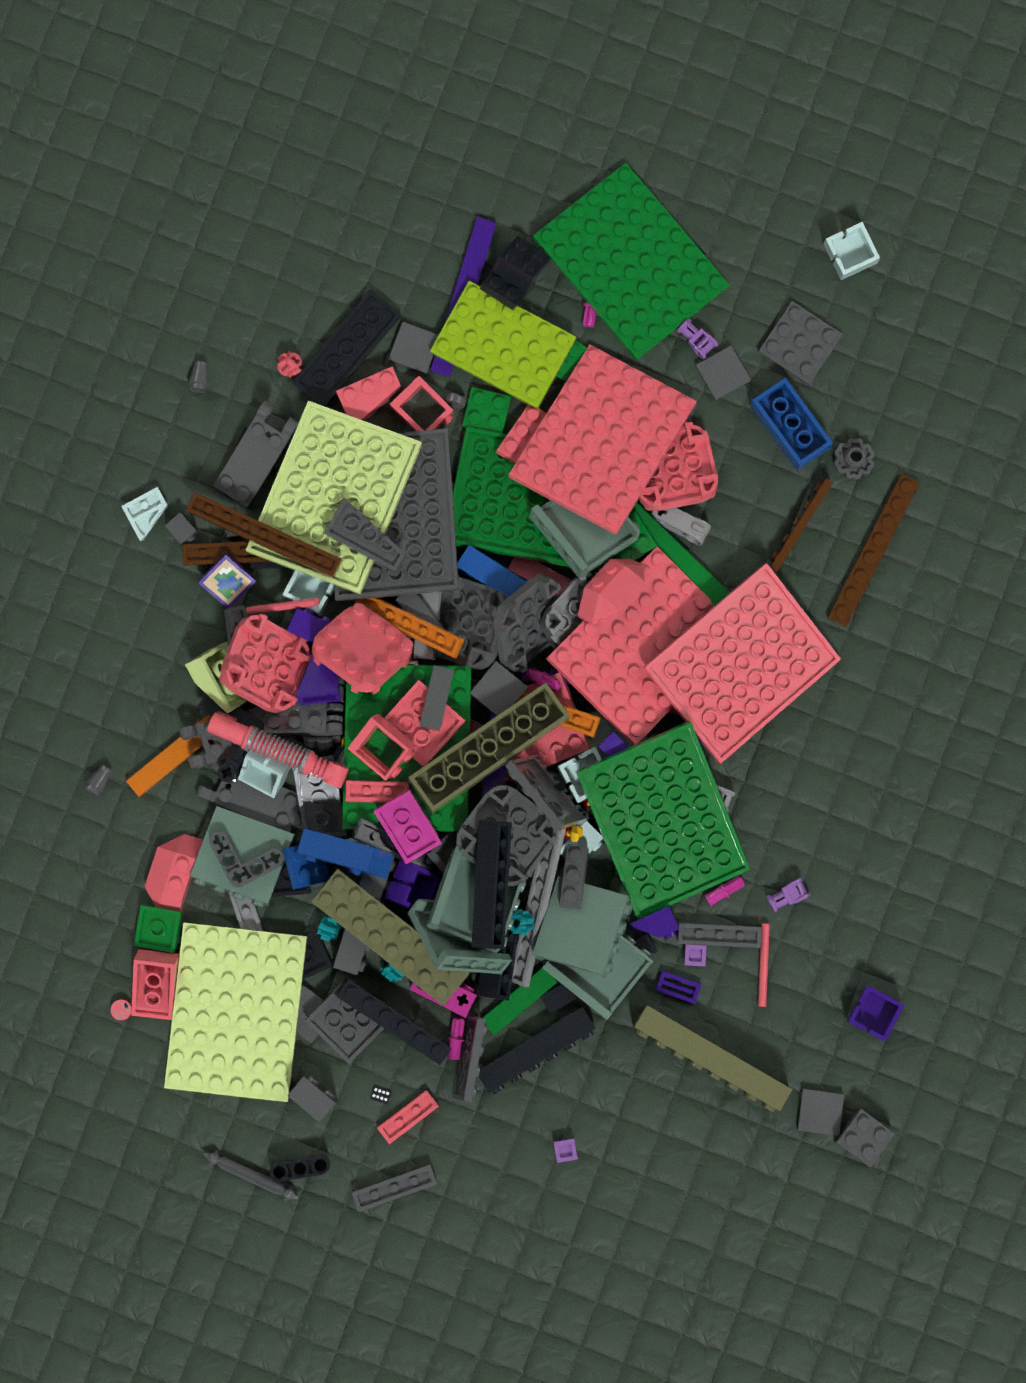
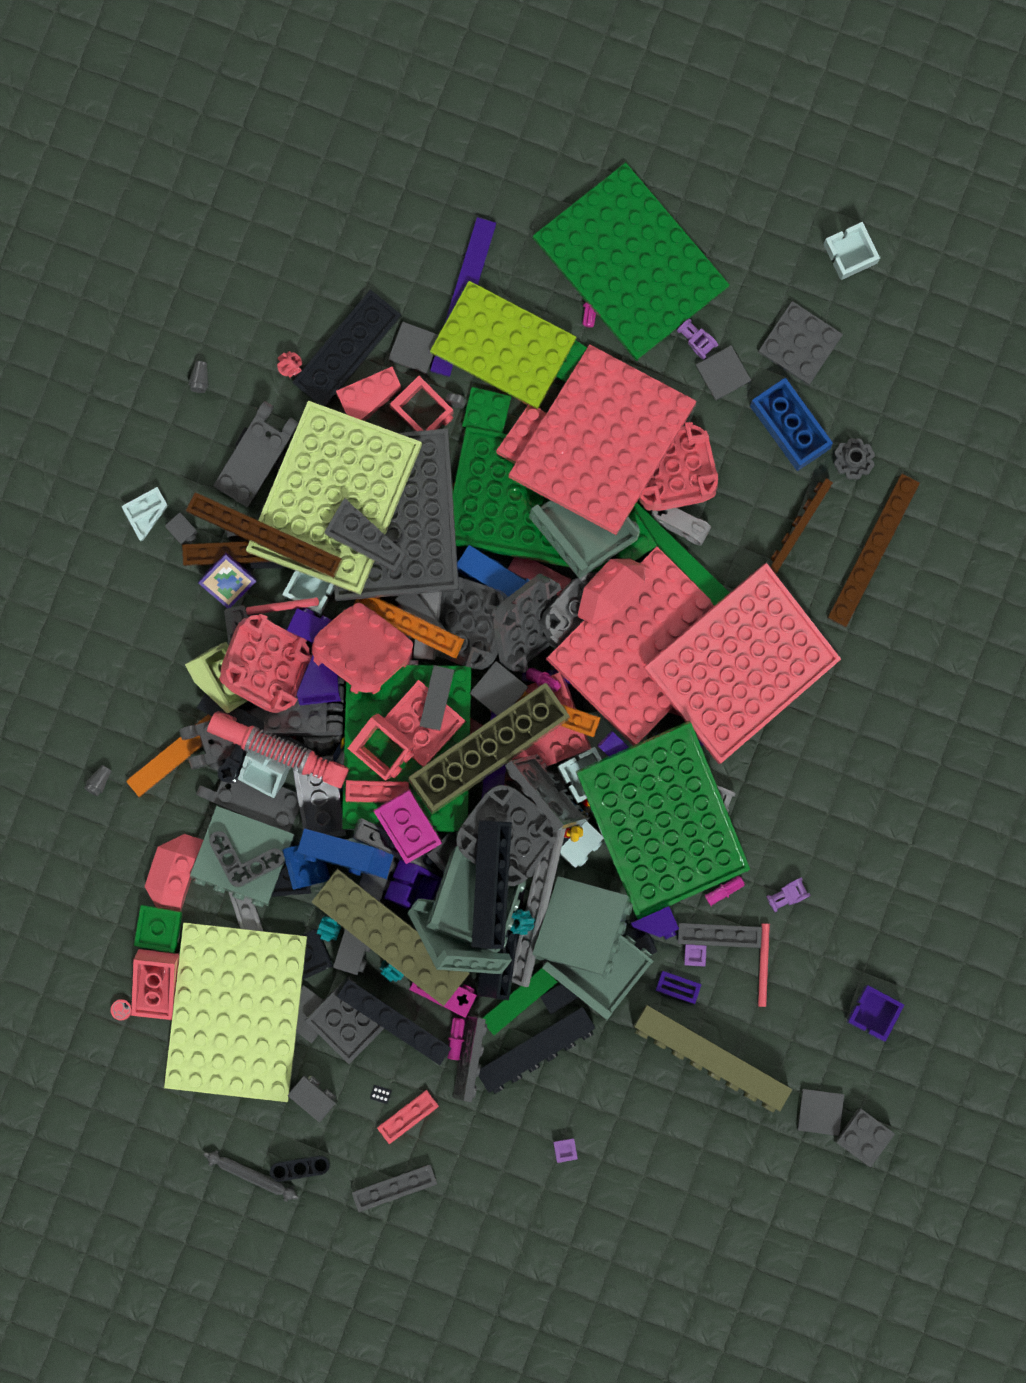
(515, 273): black bracket -> none
(574, 877): dark grey plate -> none

